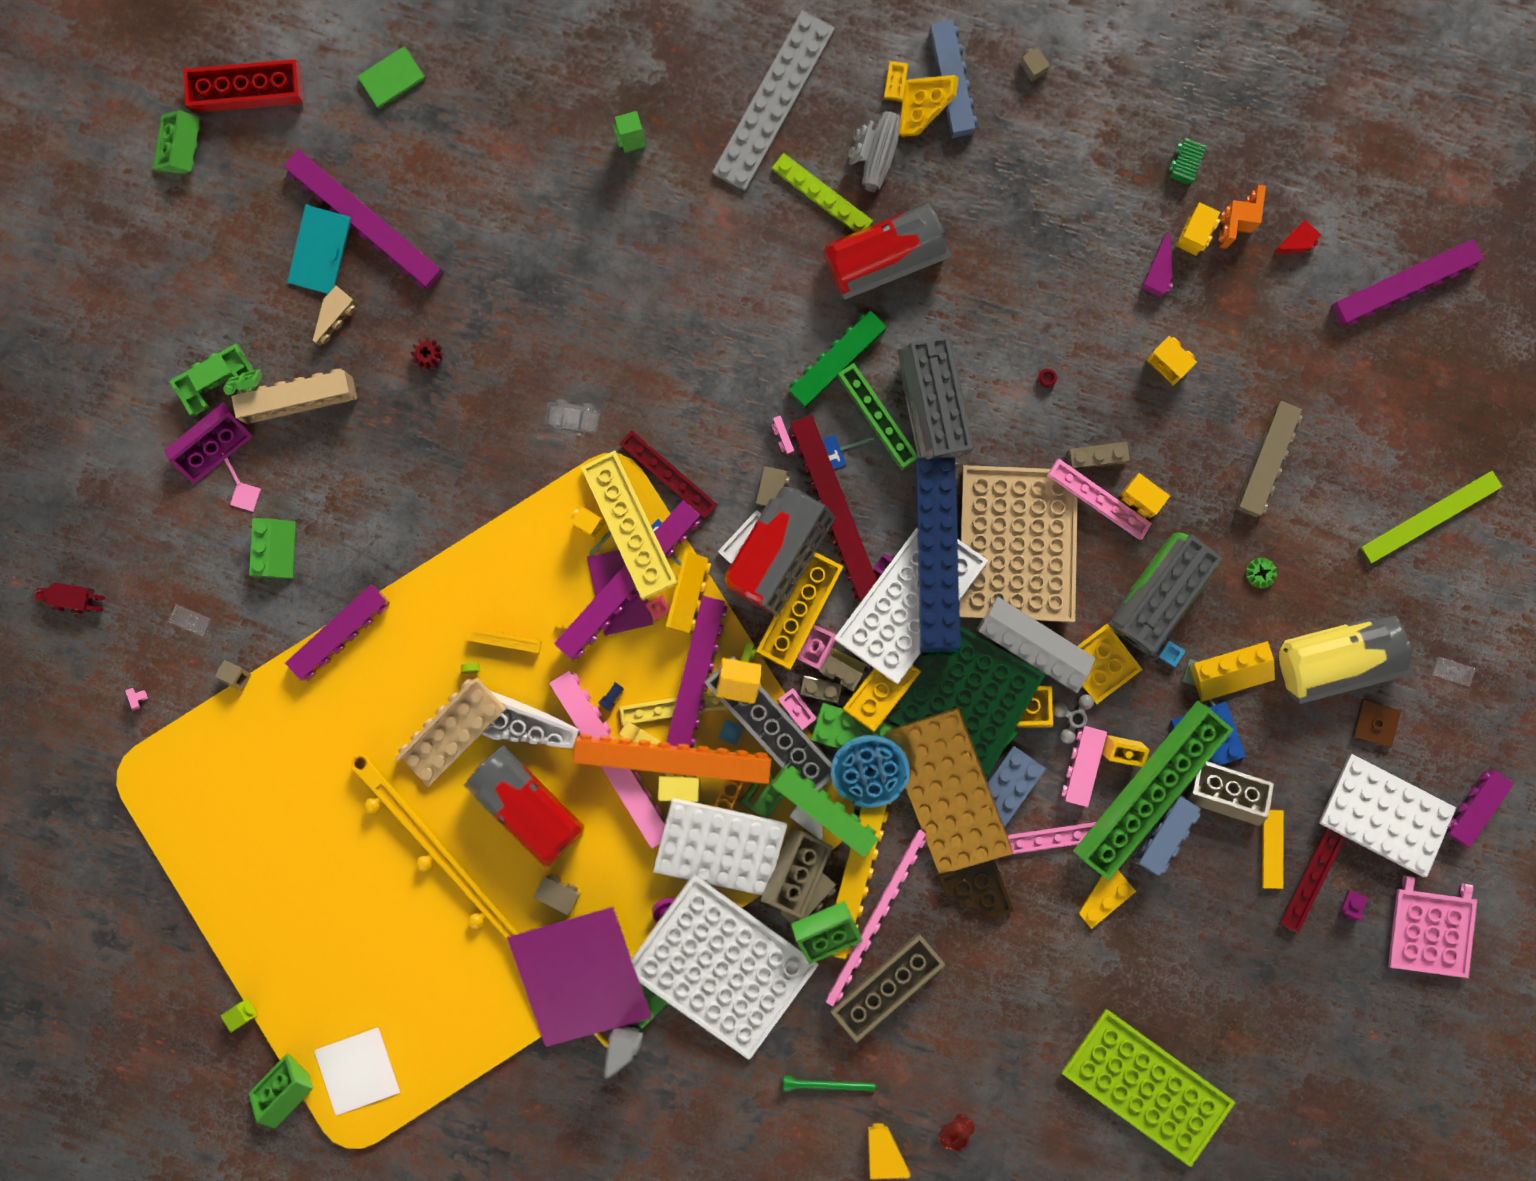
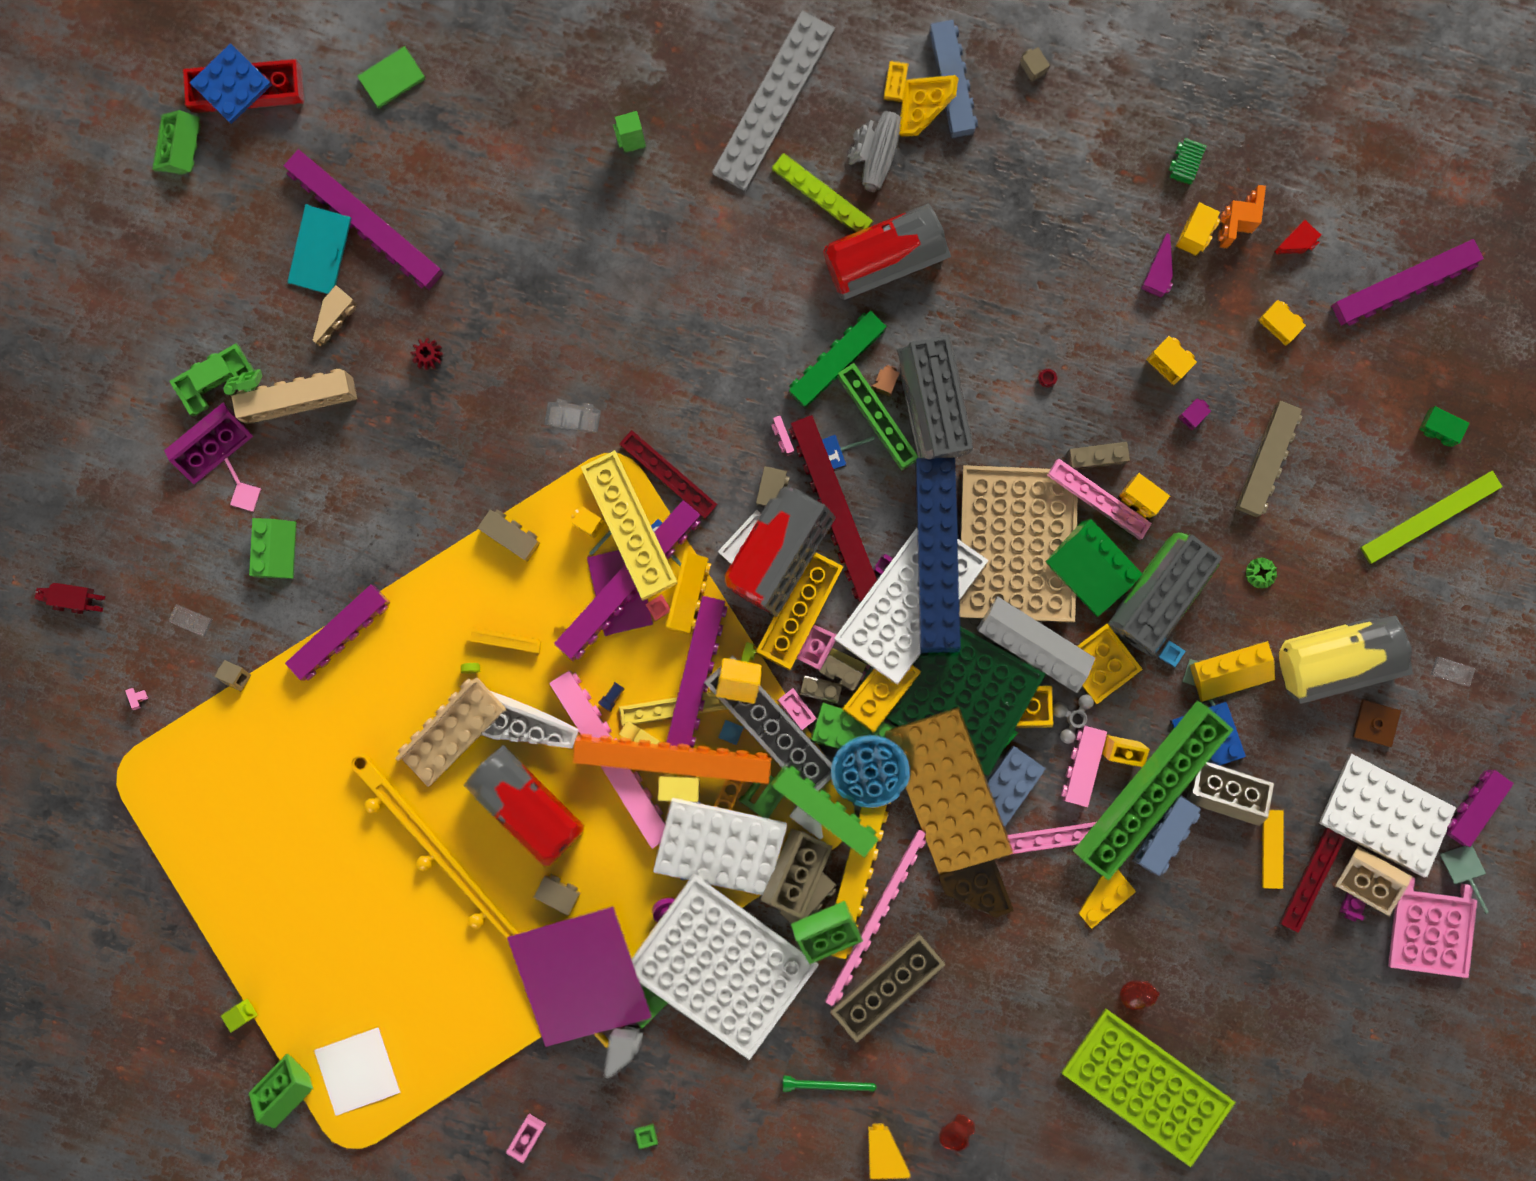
(230, 83): none -> blue plate
(509, 534): none -> dark tan brick
(525, 1138): none -> bright pink brick
(646, 1136): none -> bright green tile
(886, 380): none -> nougat window
(1093, 567): none -> green slope
(1138, 994): none -> clear red hair
(1195, 413): none -> magenta brick
(1282, 322): none -> yellow brick
(1373, 881): none -> tan slope
(1444, 426): none -> green brick
(1463, 866): none -> sand green piece

